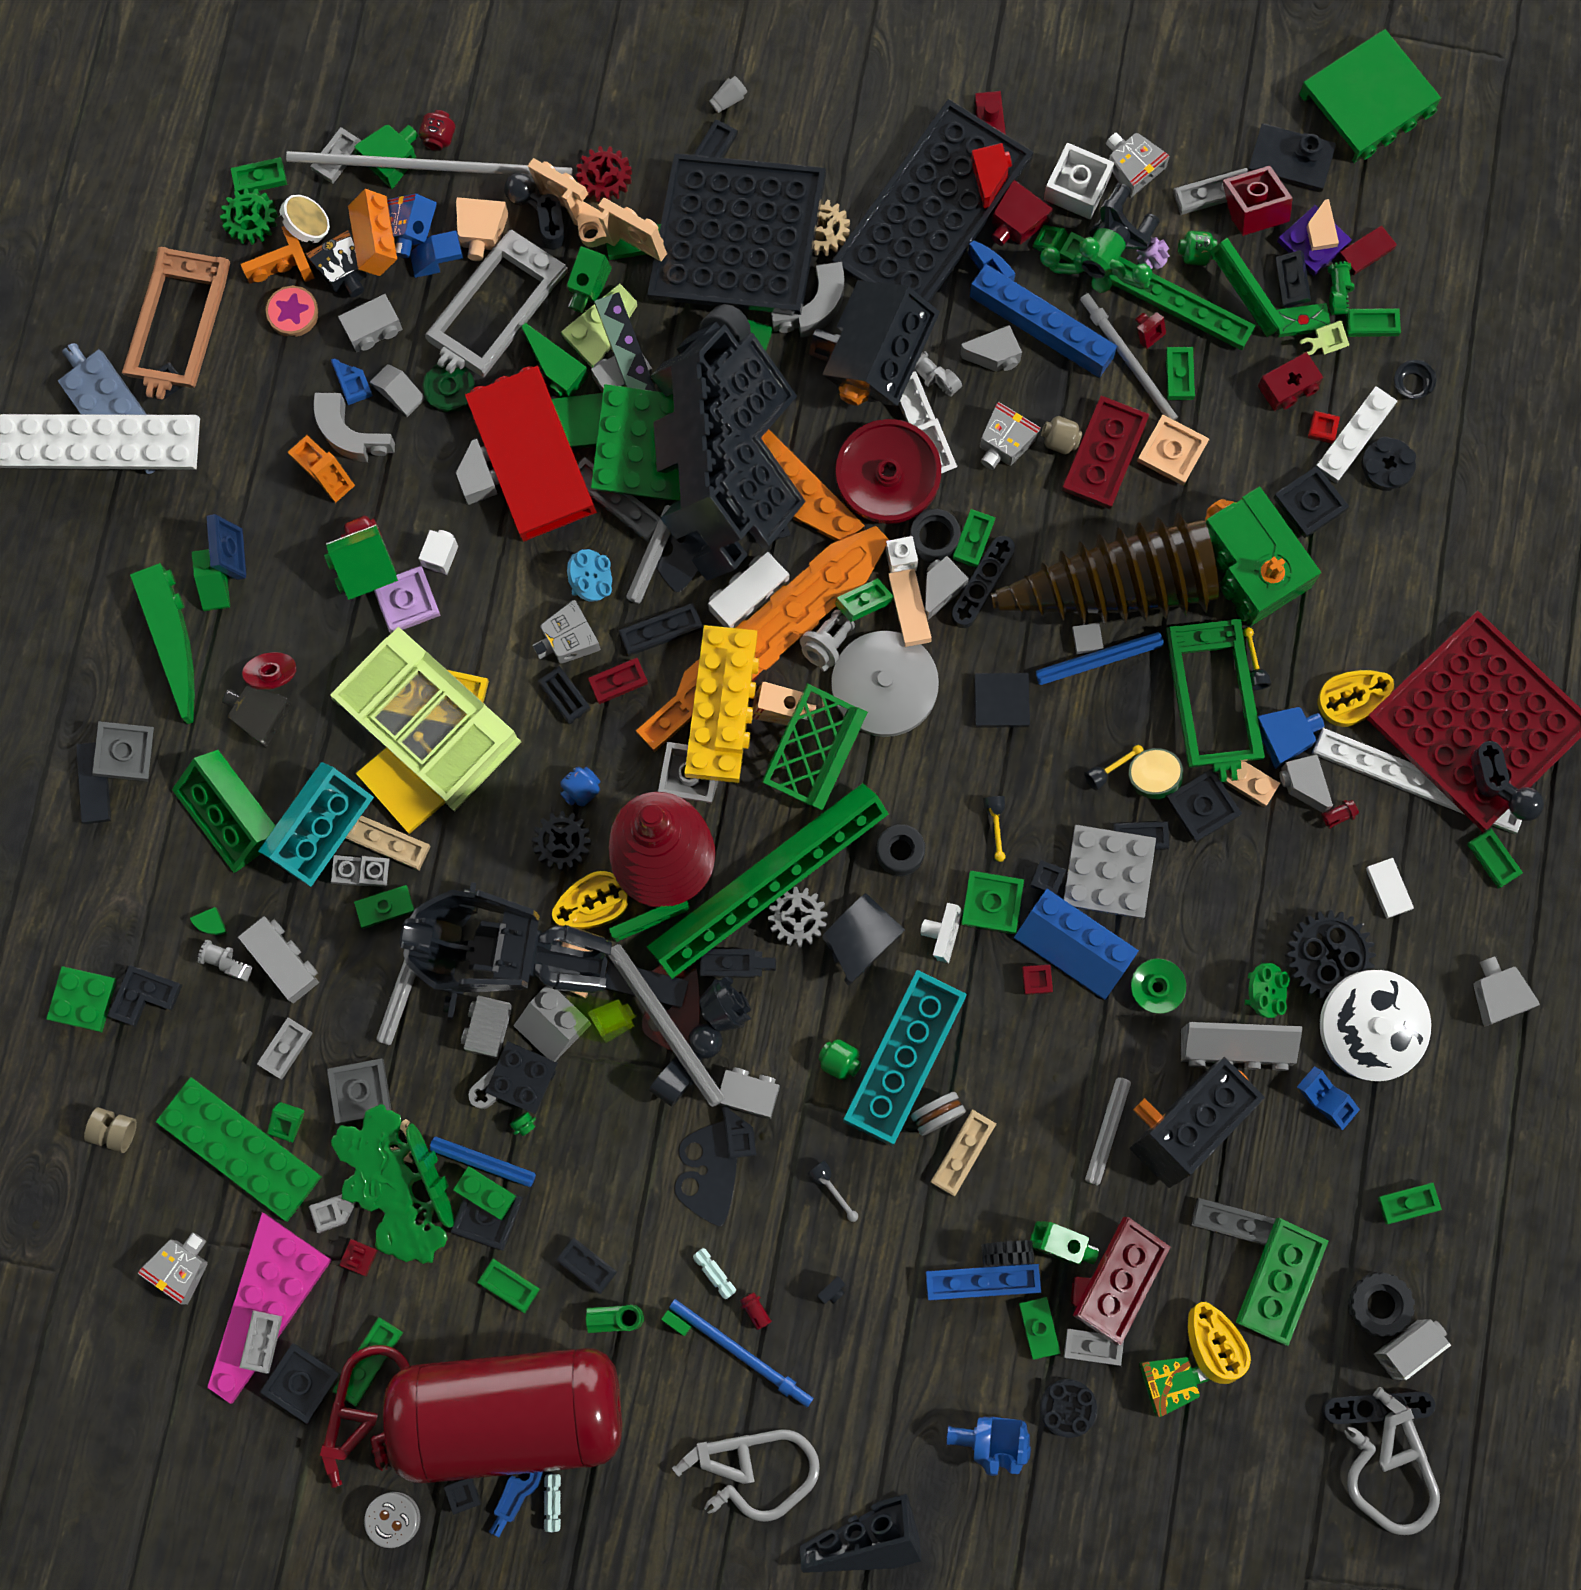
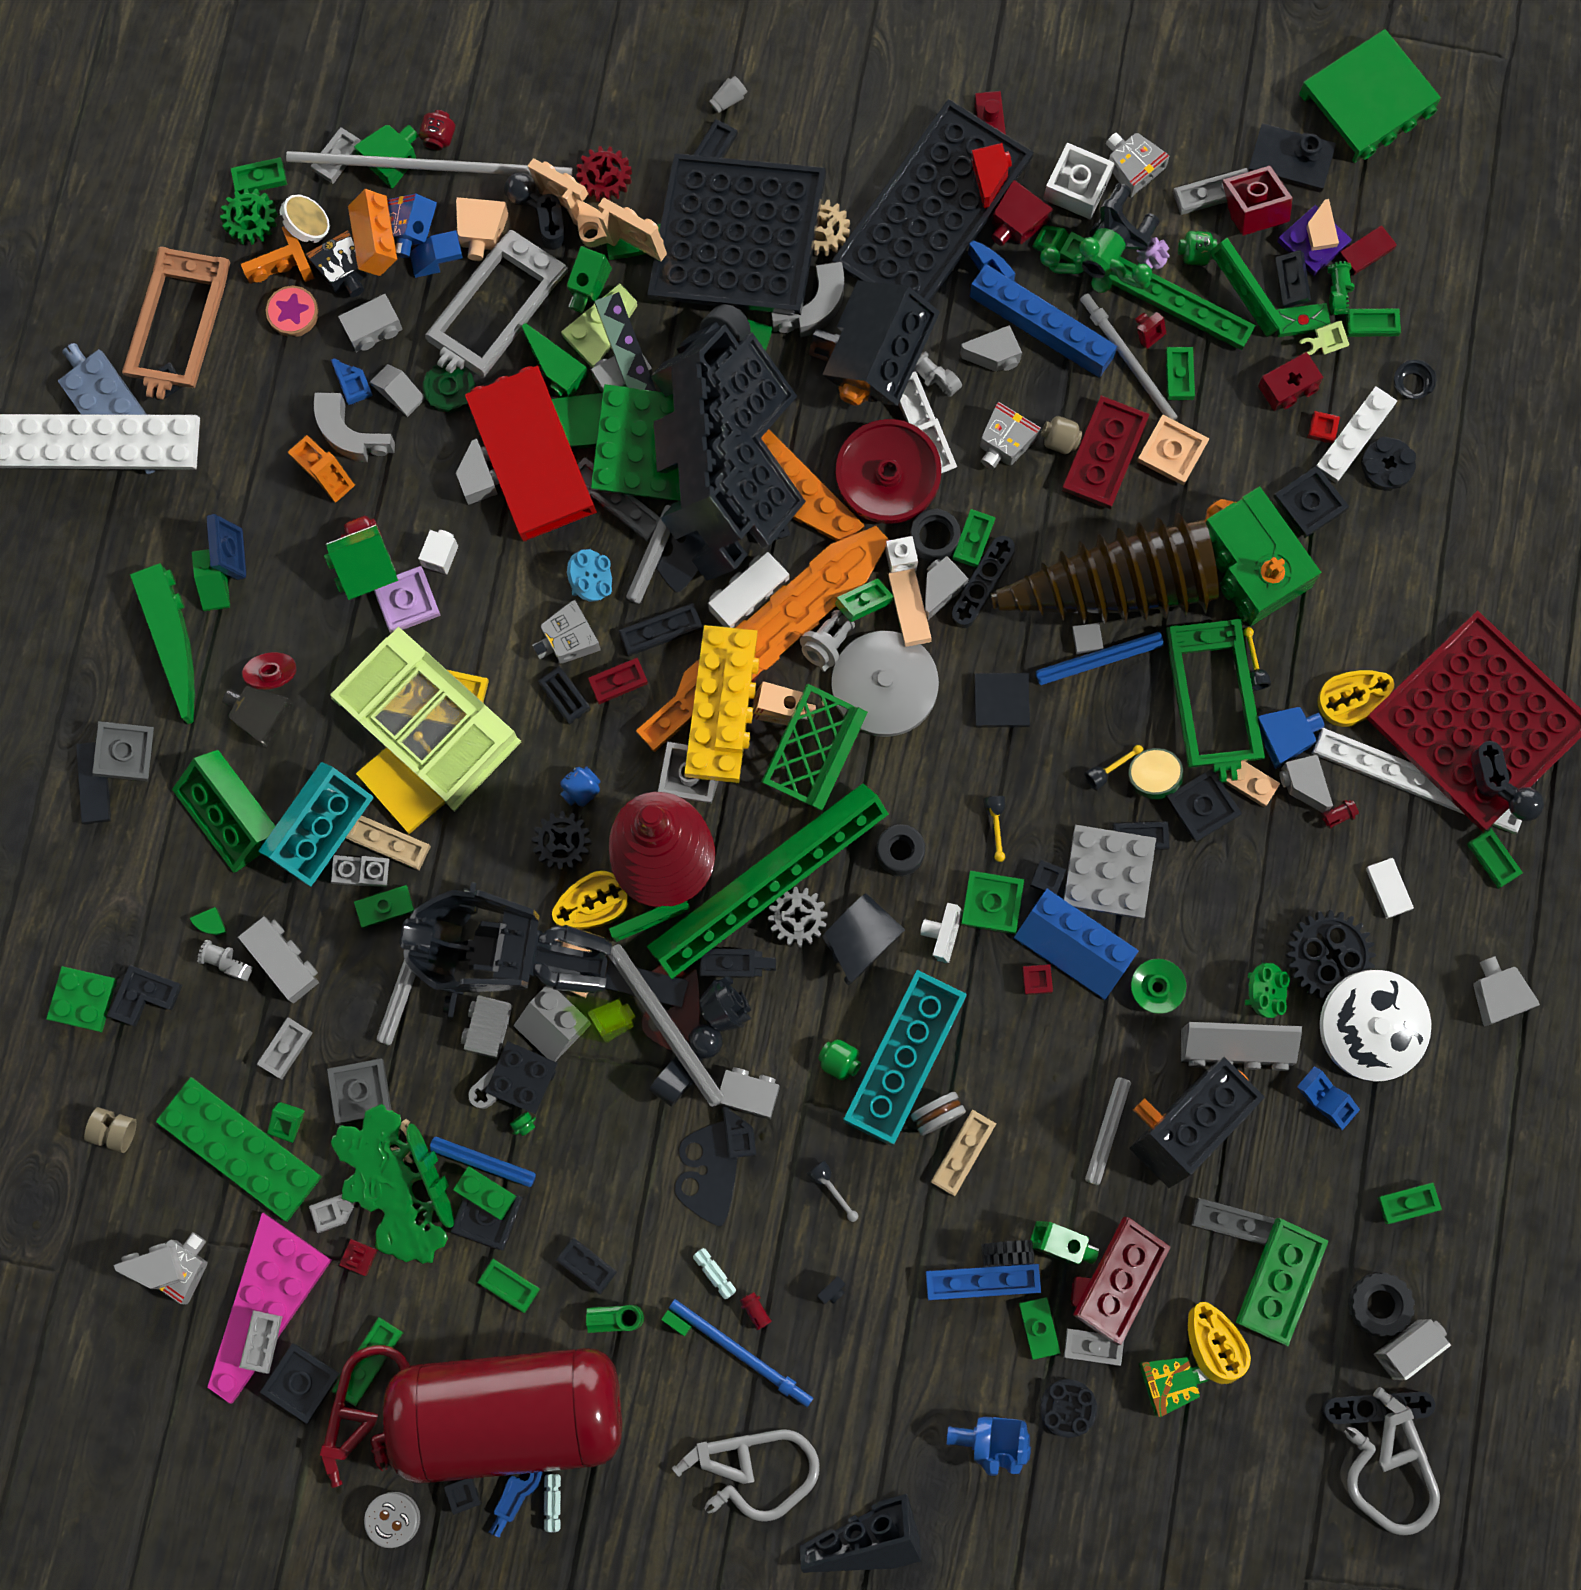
(154, 1269): none -> light grey slope

